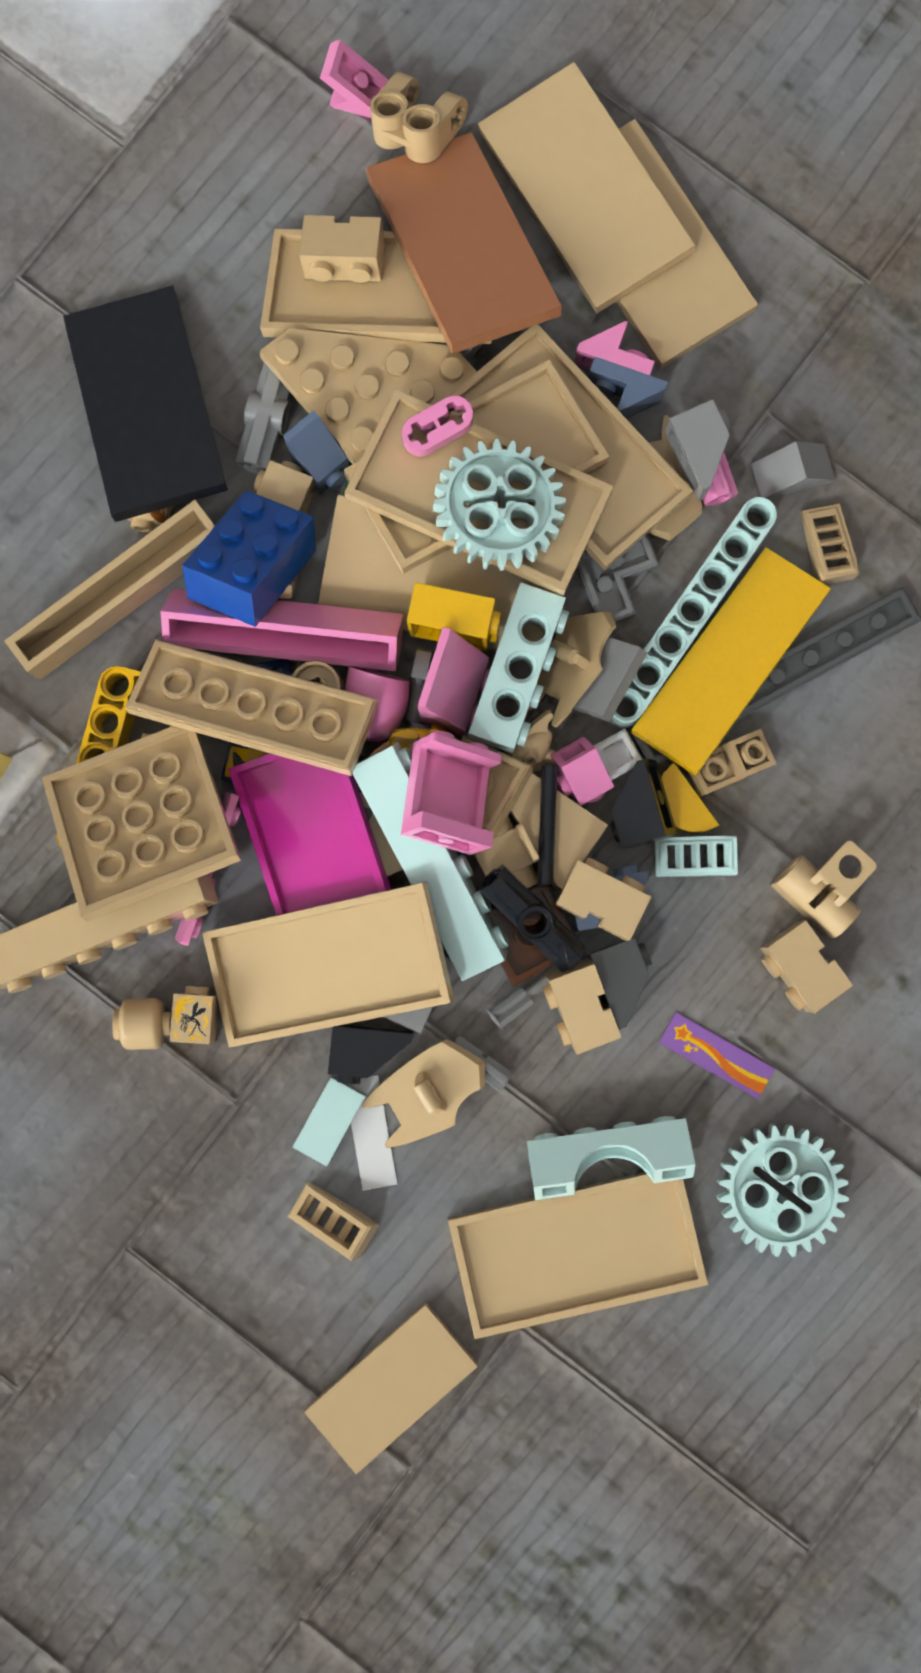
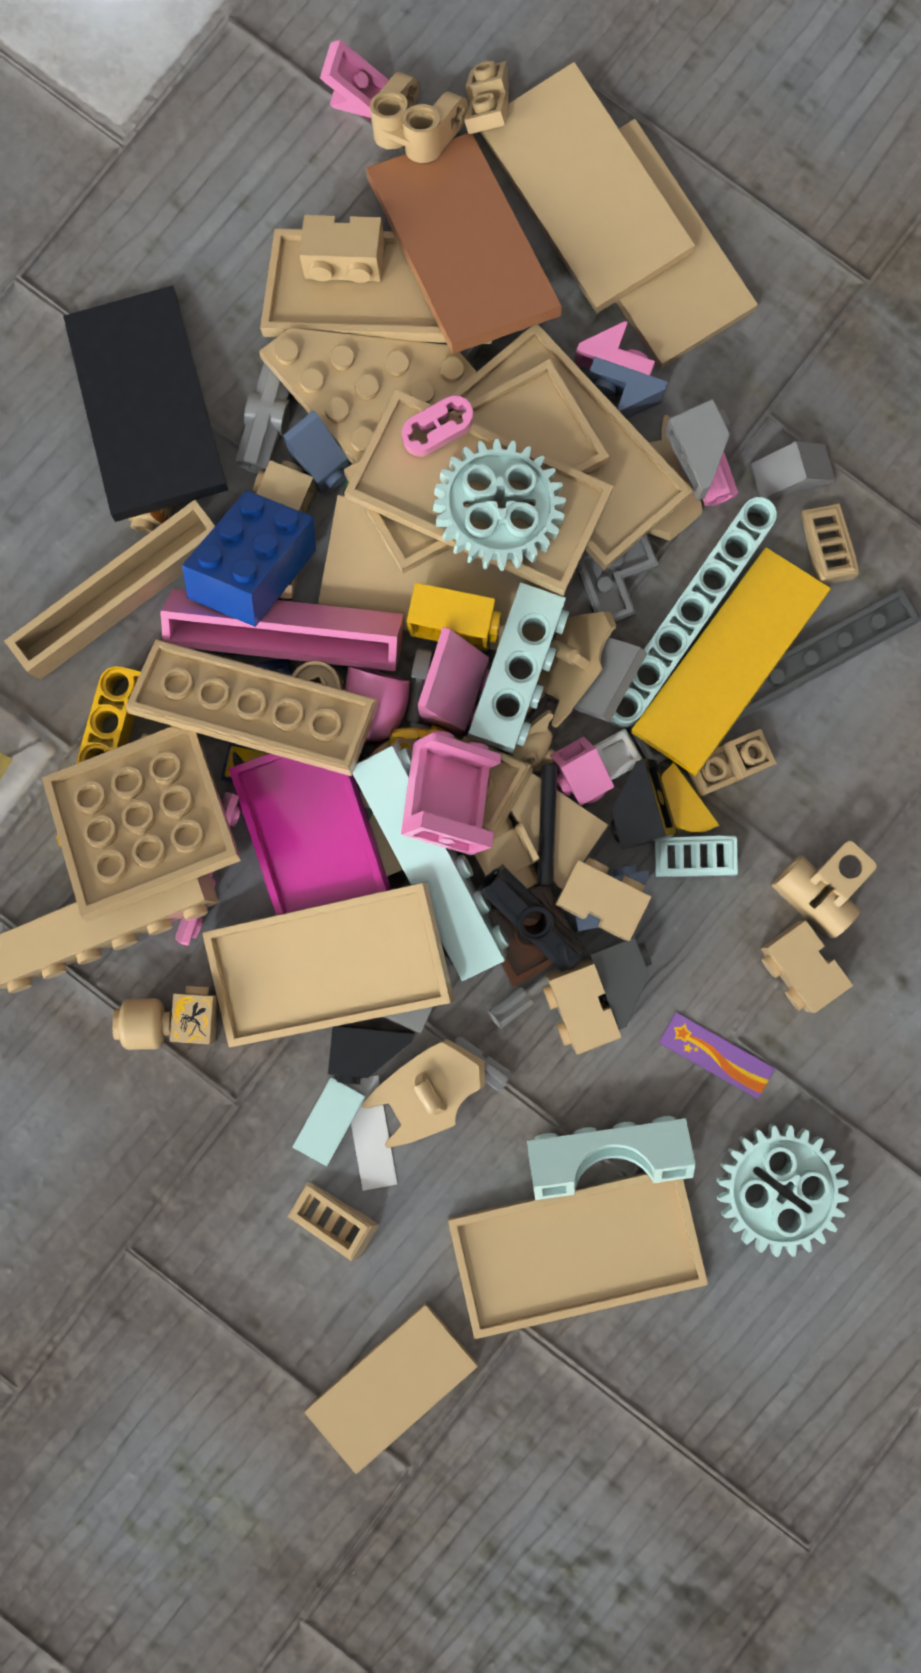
(488, 96): none -> tan slope

